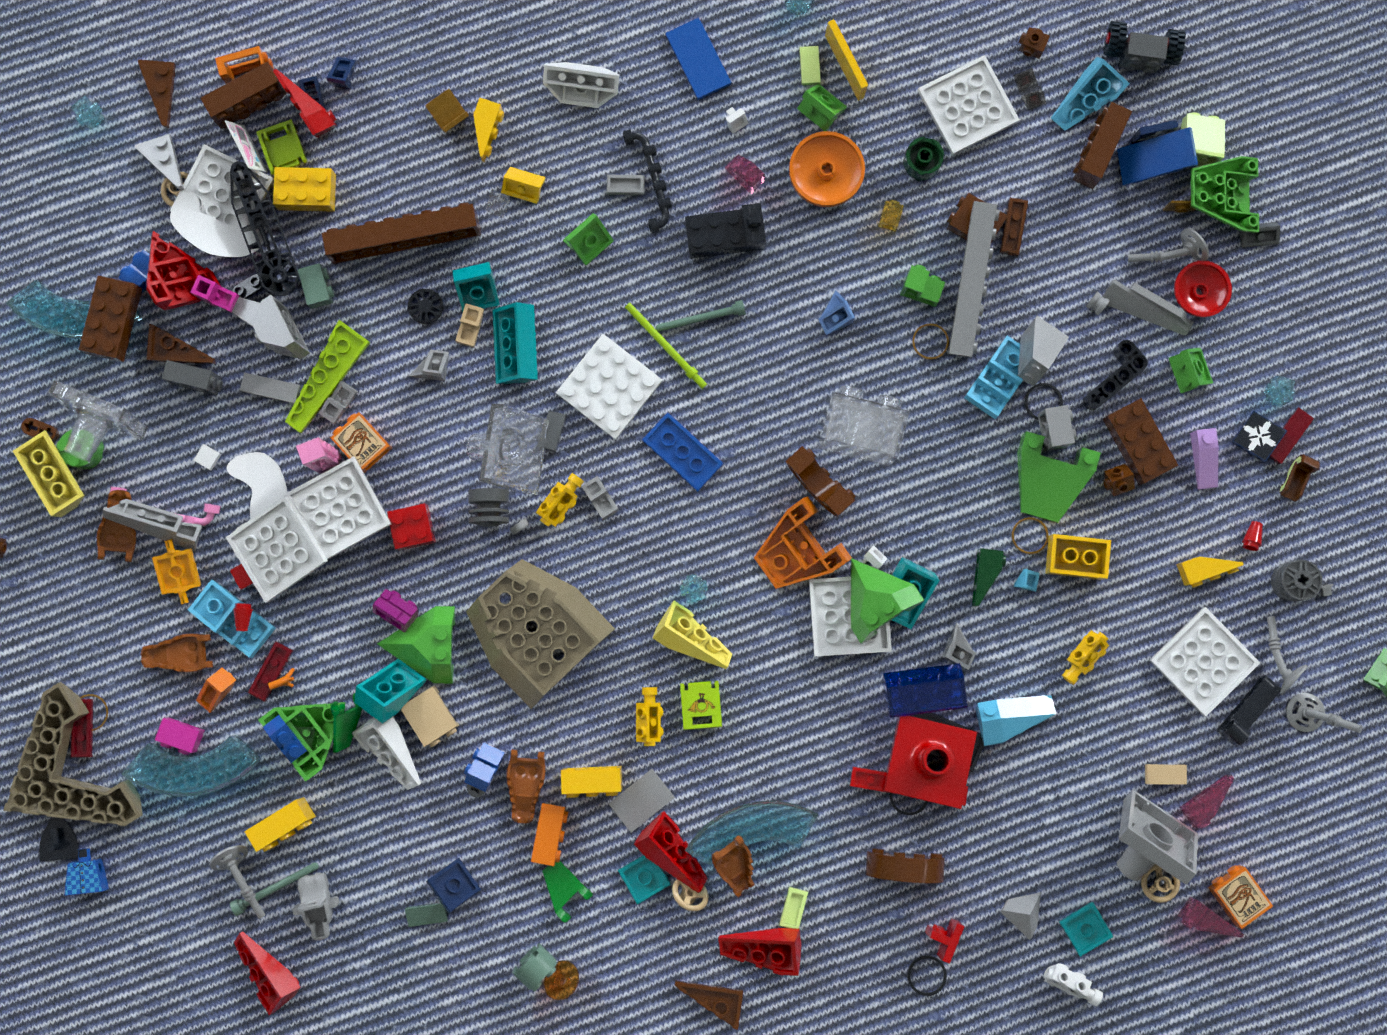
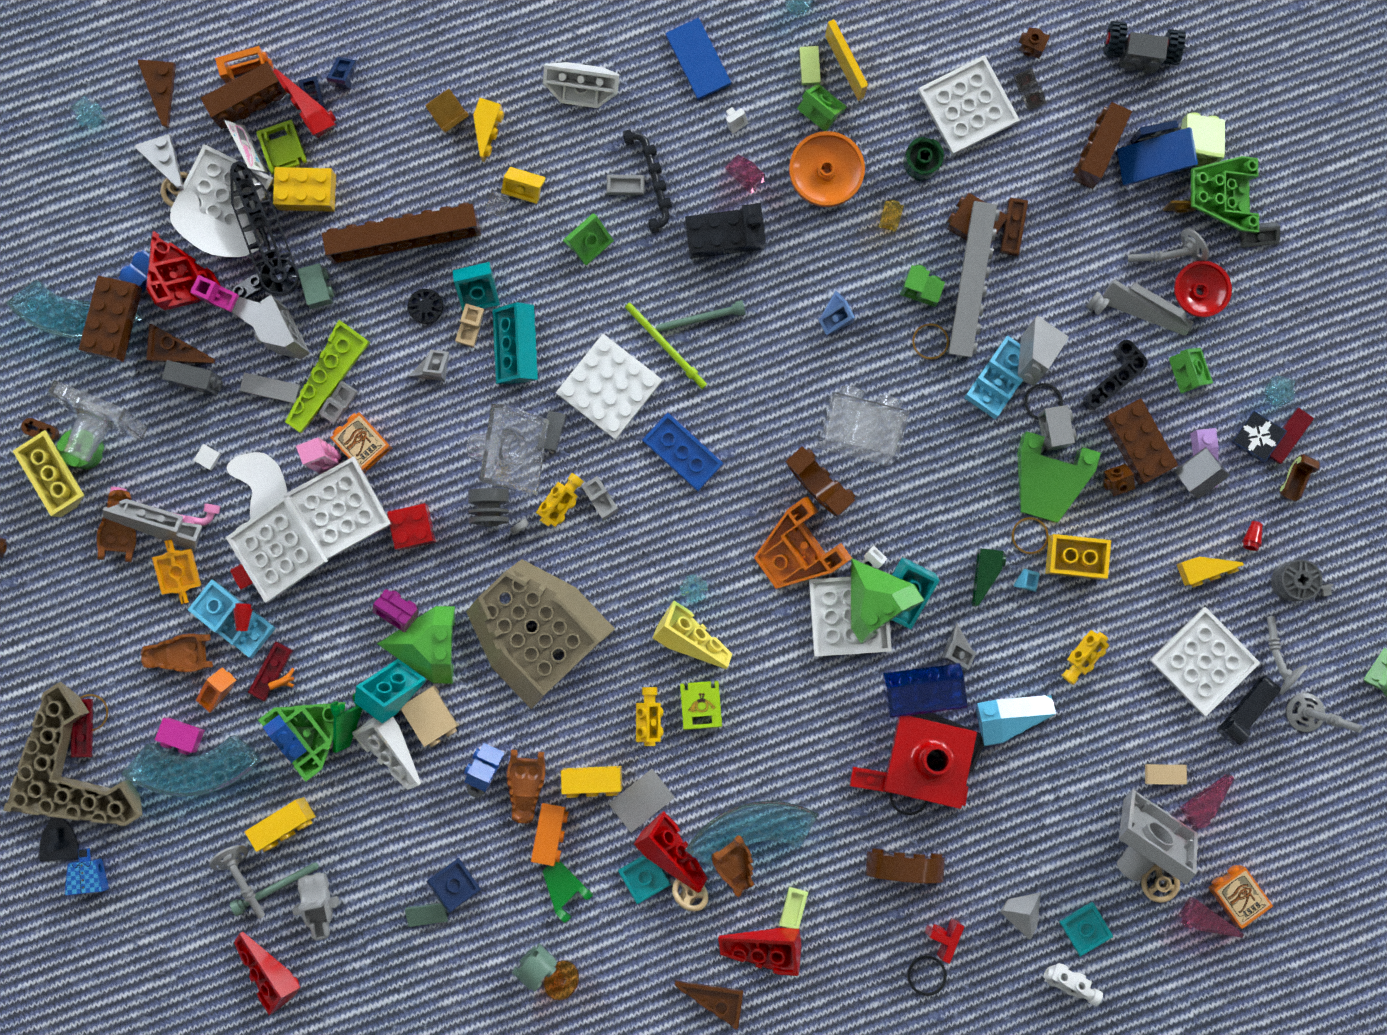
(1094, 89): medium azure wedge -> none
(1201, 473): none -> slope

